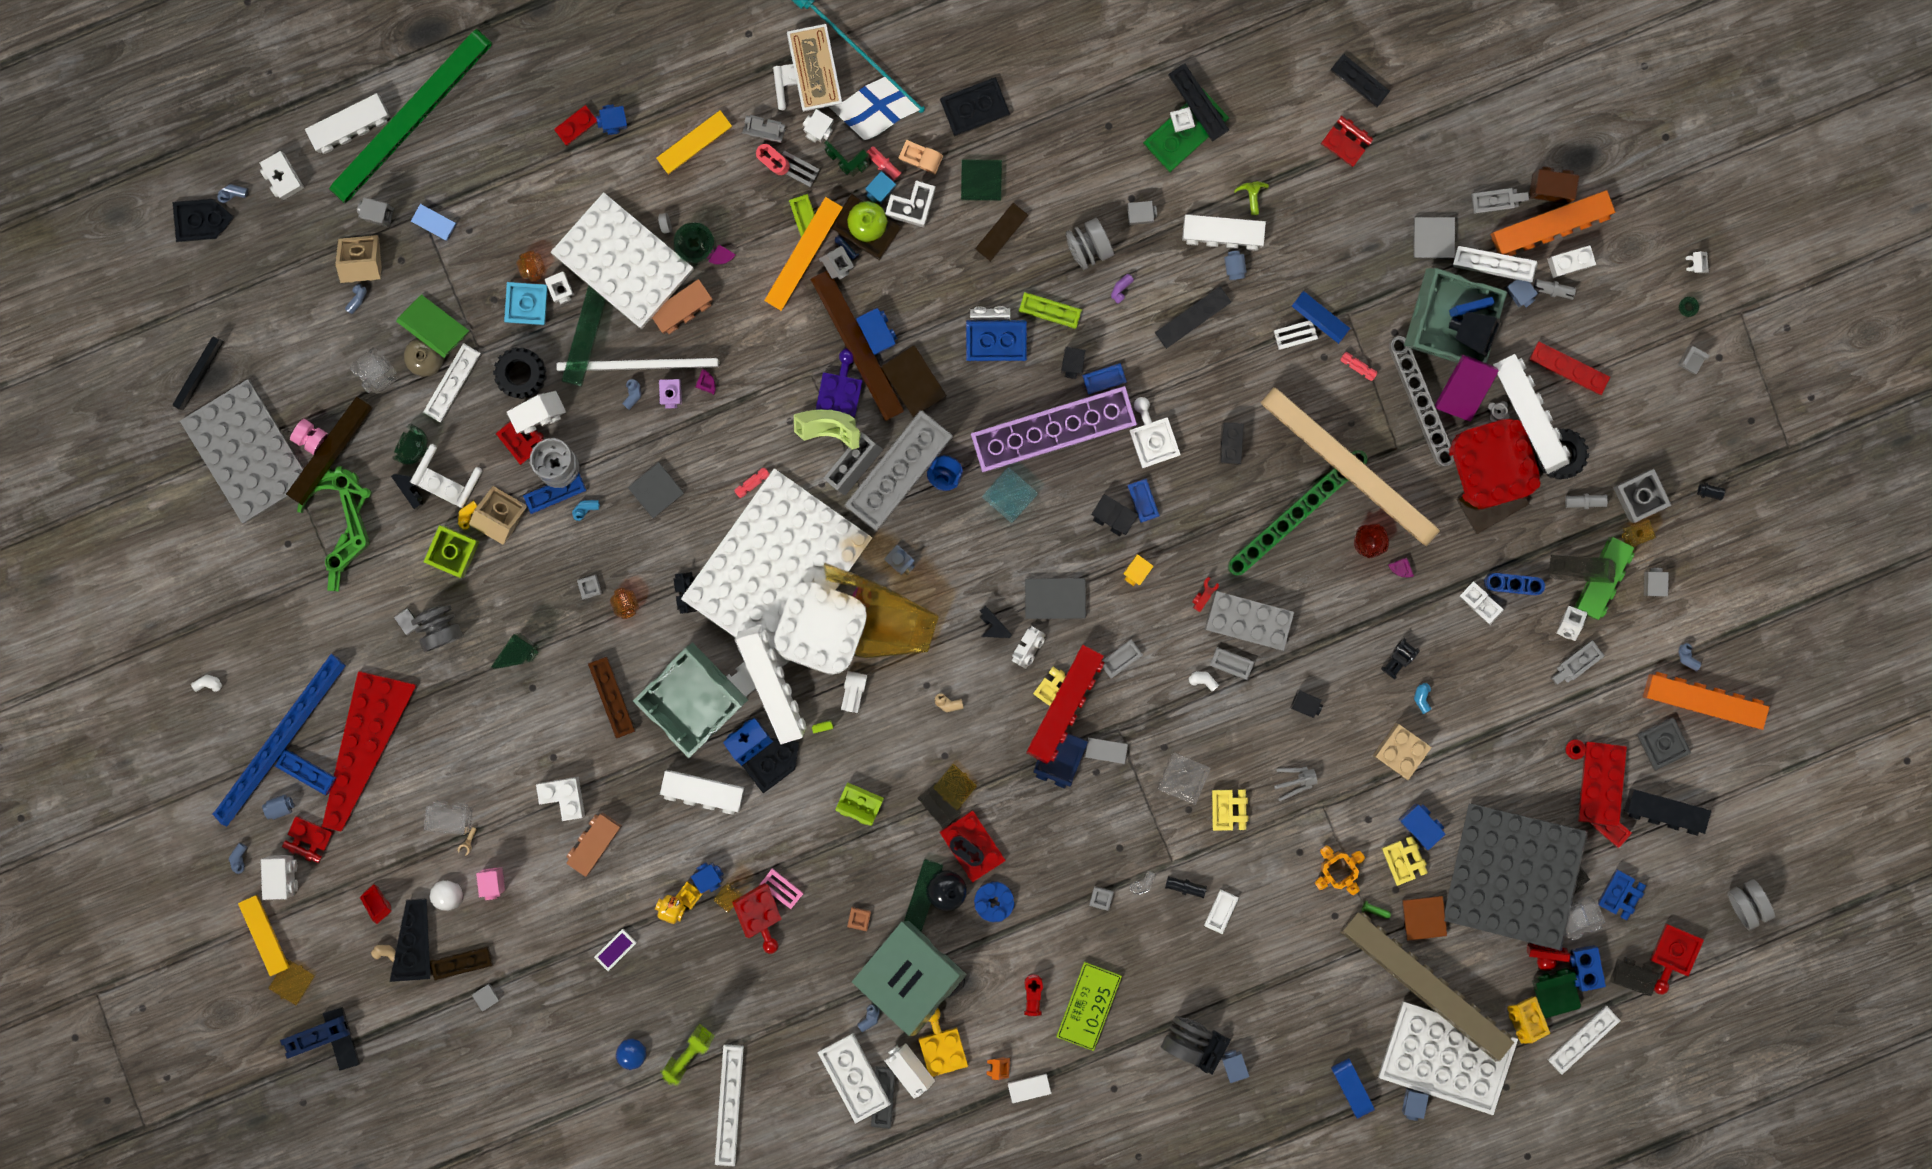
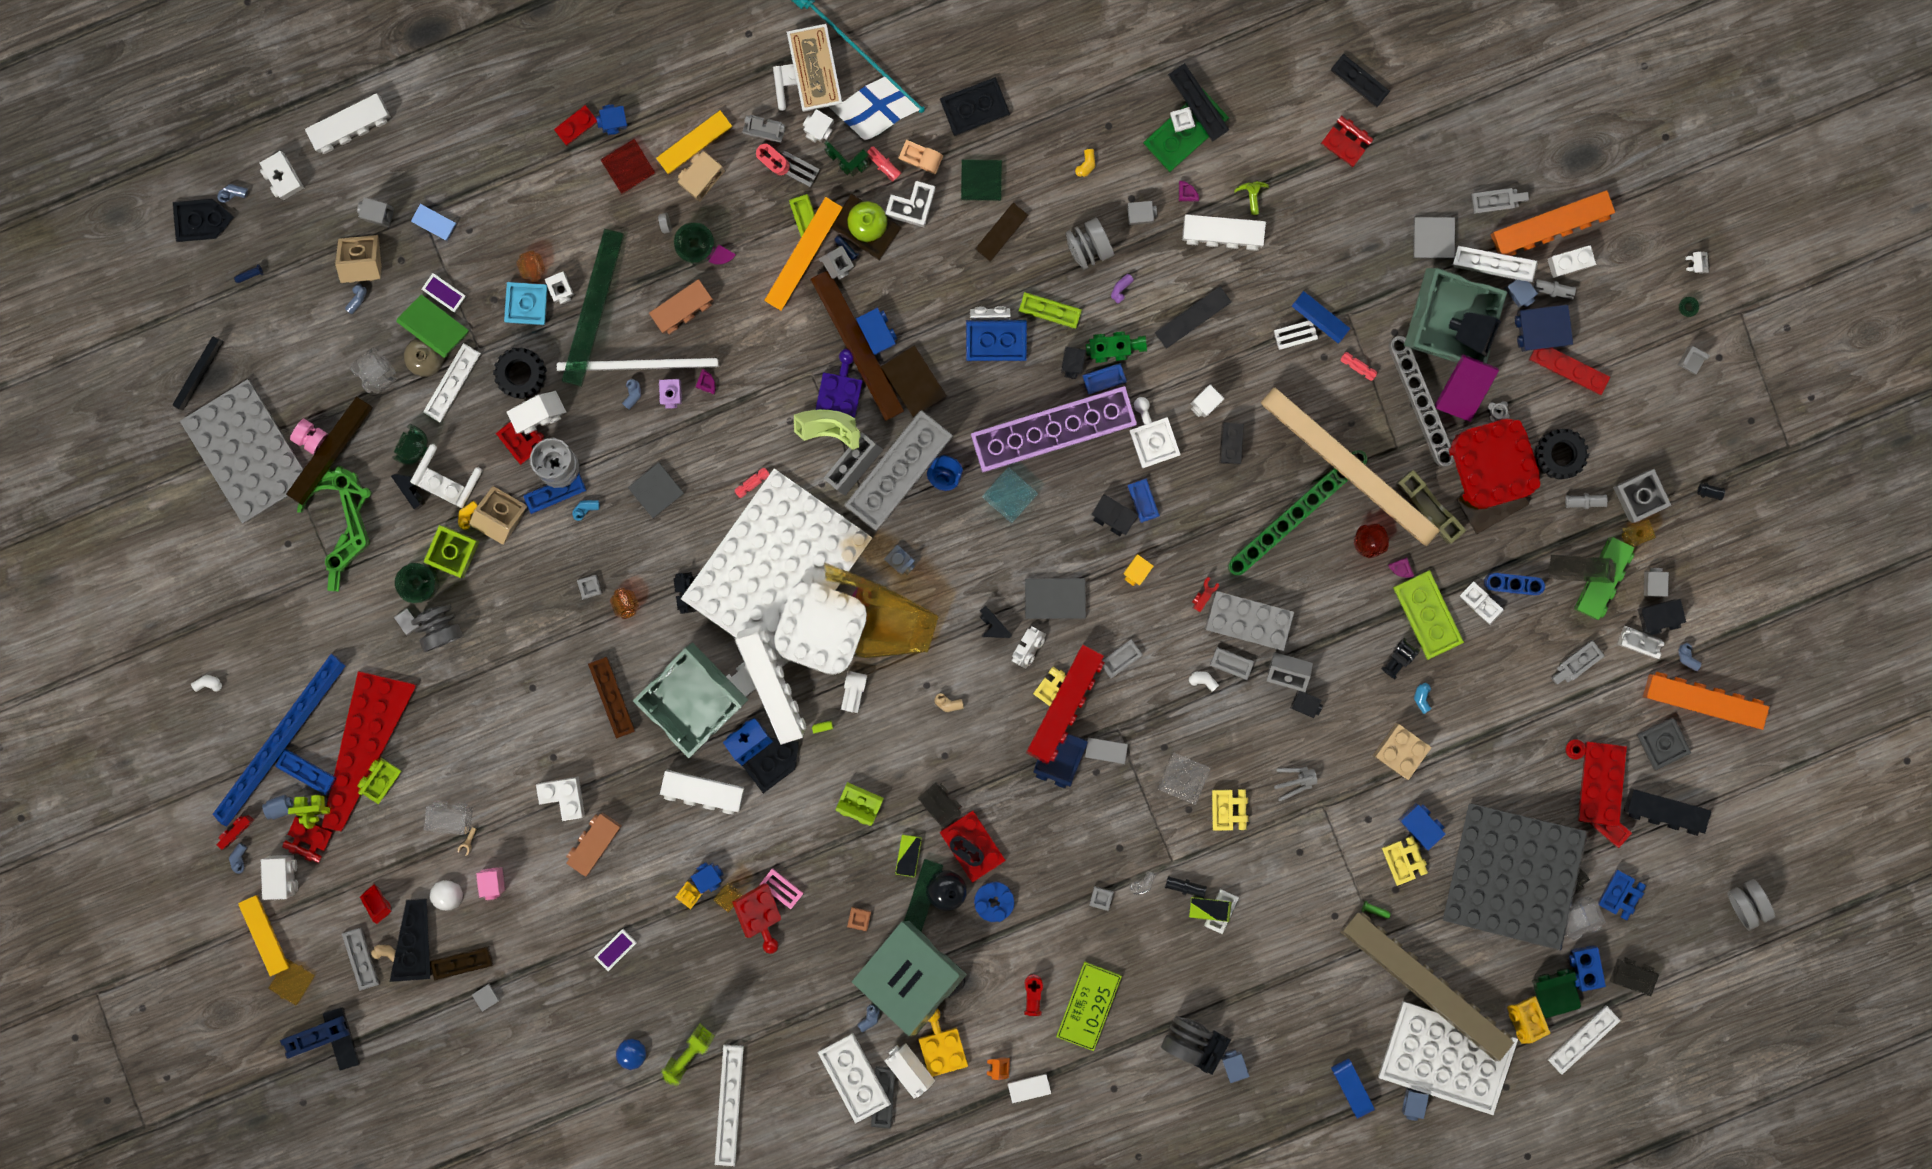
(240, 826): none -> red plate
(248, 274): none -> dark blue piece
(308, 812): none -> lime hips
(360, 958): none -> light grey tile
(379, 780): none -> lime bracket
(410, 116): green beam -> none
(424, 574): none -> clear green brick
(444, 292): none -> dark purple tile
(516, 652): clear green slope -> none
(622, 260): white plate -> none
(628, 166): none -> clear red tile
(670, 909): yellow head -> none
(700, 175): none -> tan brick
(880, 188): dark azure brick -> none
(908, 855): none -> black tile
(954, 786): clear yellow piece -> none
(1088, 165): none -> yellow arm
(1110, 349): none -> green brick
(1187, 192): none -> magenta tile
(1206, 401): none -> white brick
(1210, 909): none -> black tile
(1235, 265): sand blue brick -> none
(1289, 672): none -> light grey brick
(1351, 887): light orange piece -> none
(1424, 918): dark orange tile -> none
(1428, 615): none -> lime tile
(1429, 506): none -> olive arch
(1471, 307): blue tile -> none
(1531, 414): white brick -> none
(1544, 328): none -> dark blue panel
(1546, 956): red tile -> none
(1554, 186): reddish brown brick -> none
(1571, 623): white brick -> none
(1640, 642): none -> white hinge
(1661, 616): none -> black brick
(1676, 952): red plate -> none

